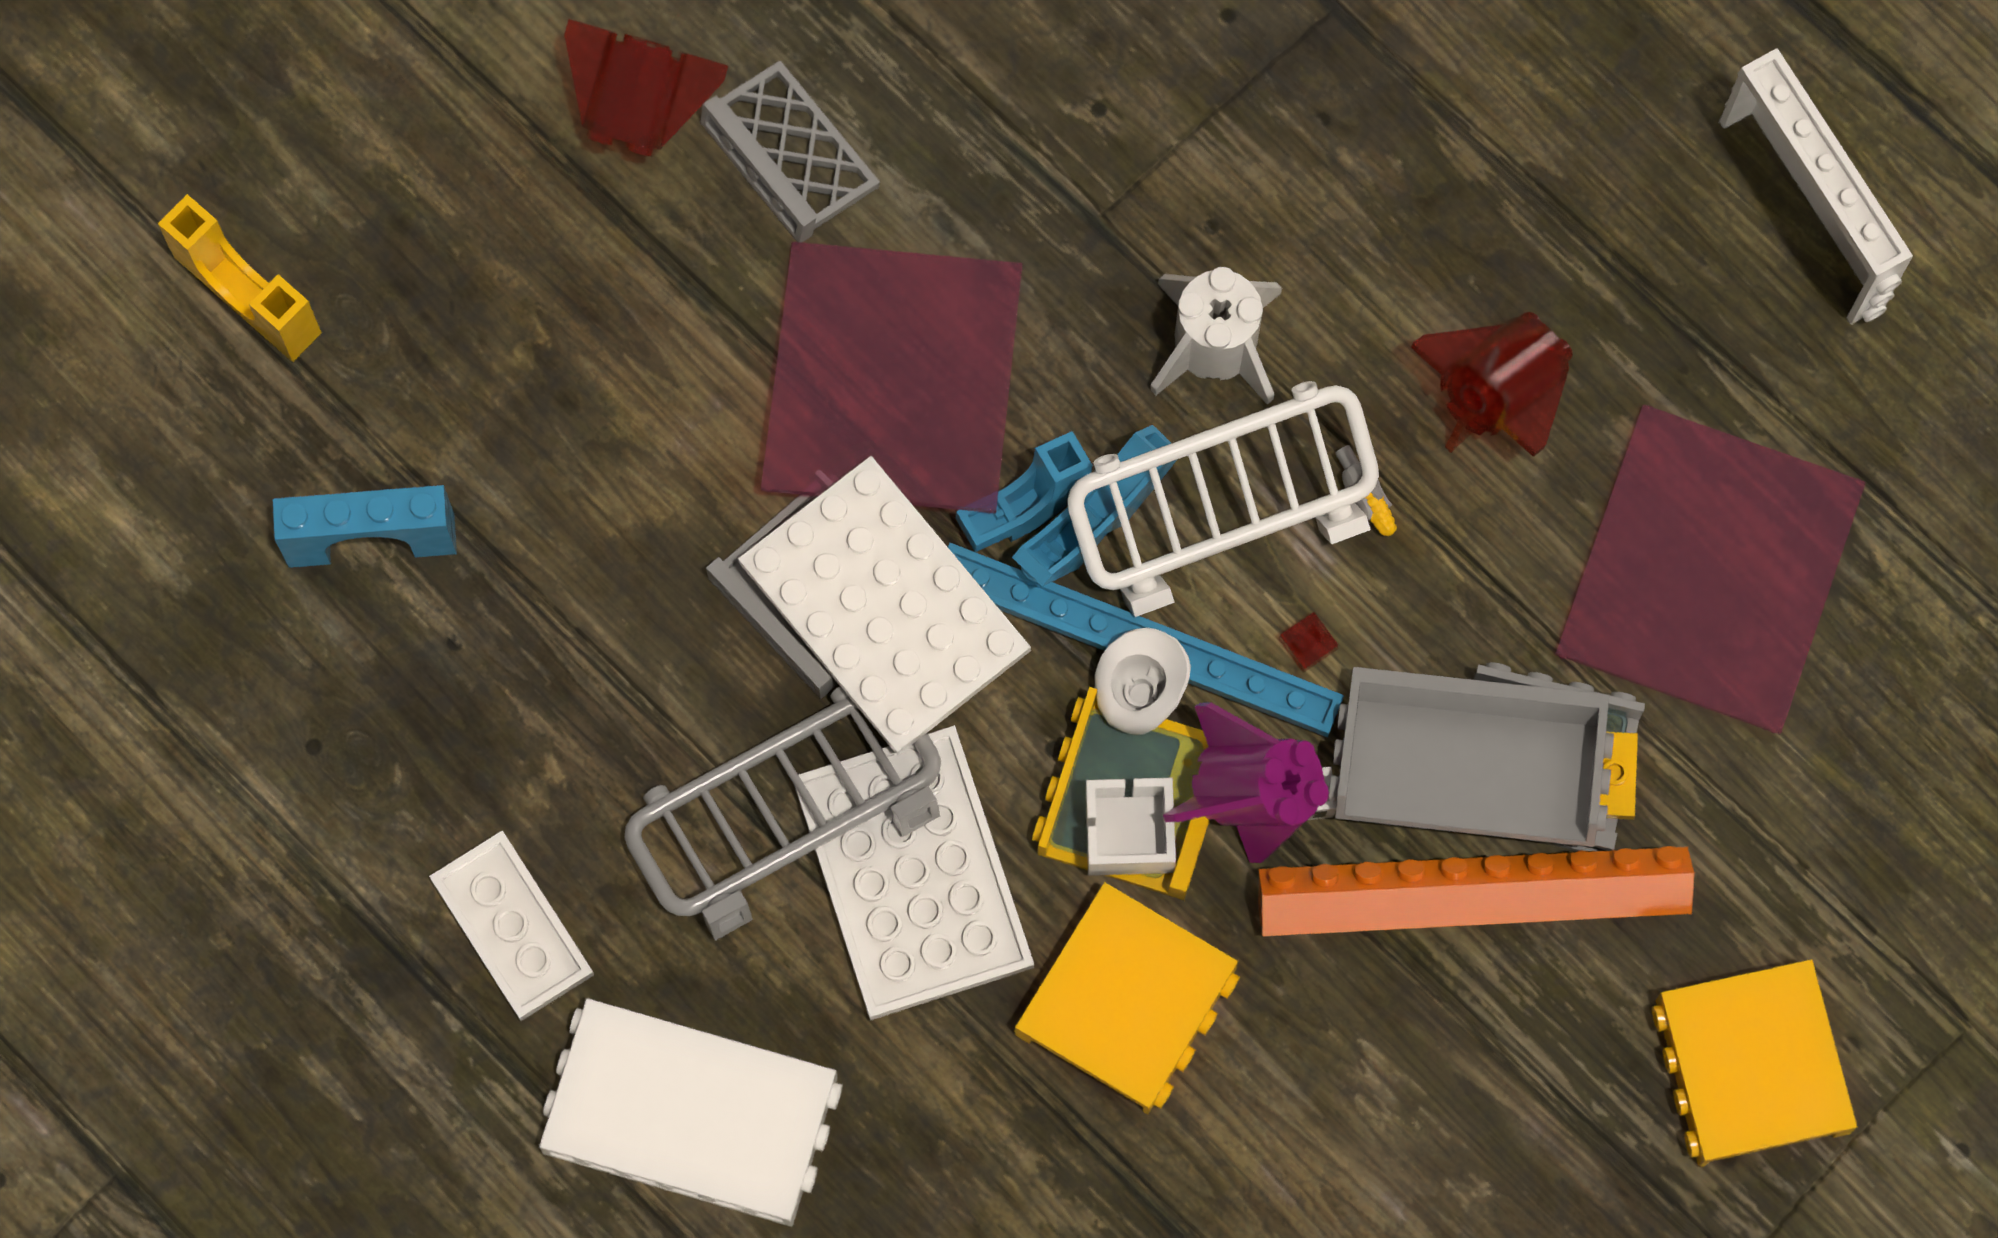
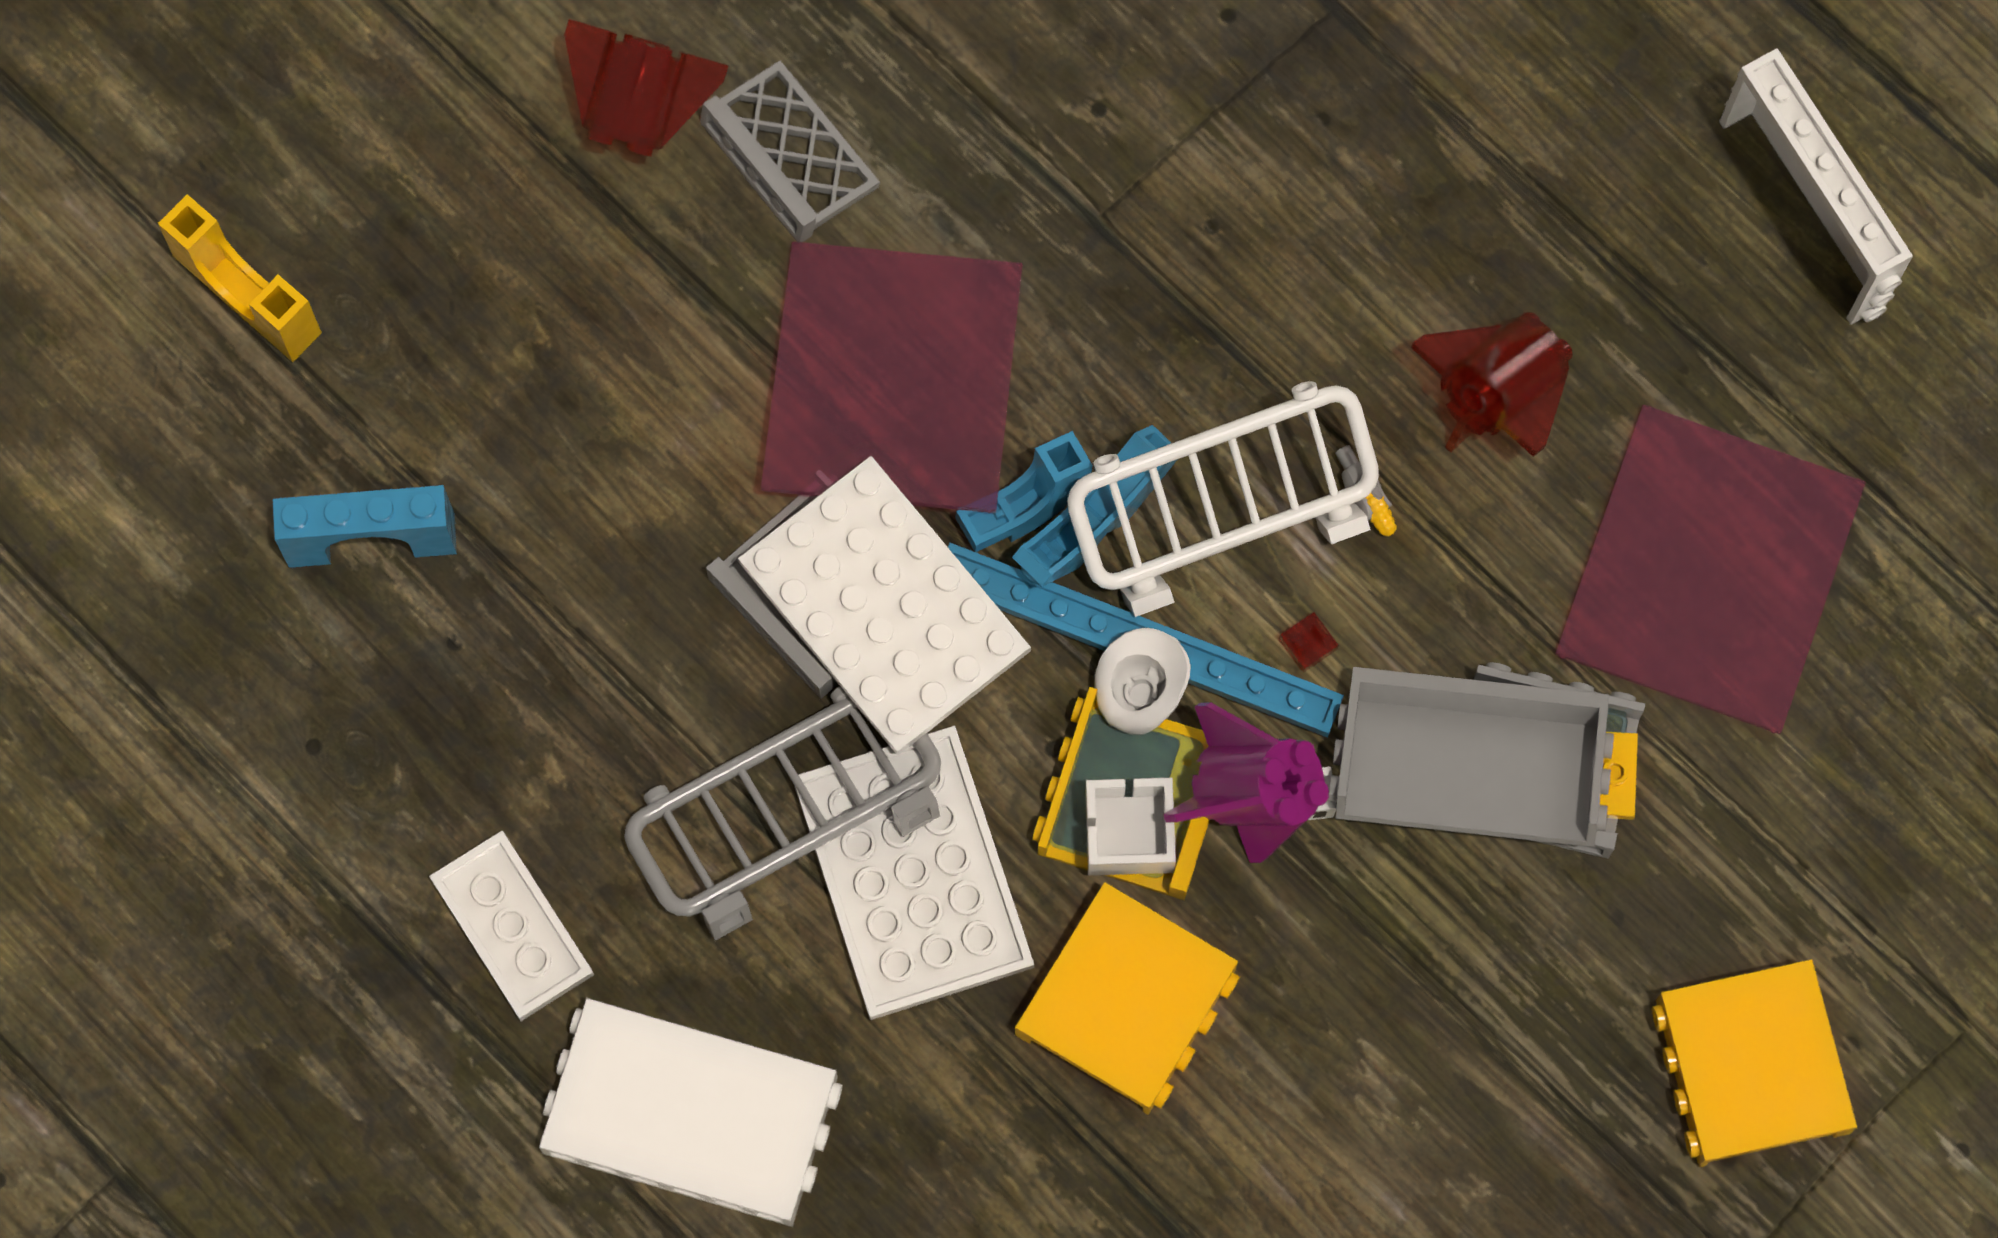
(1217, 328): white brick -> none
(1475, 891): orange brick -> none

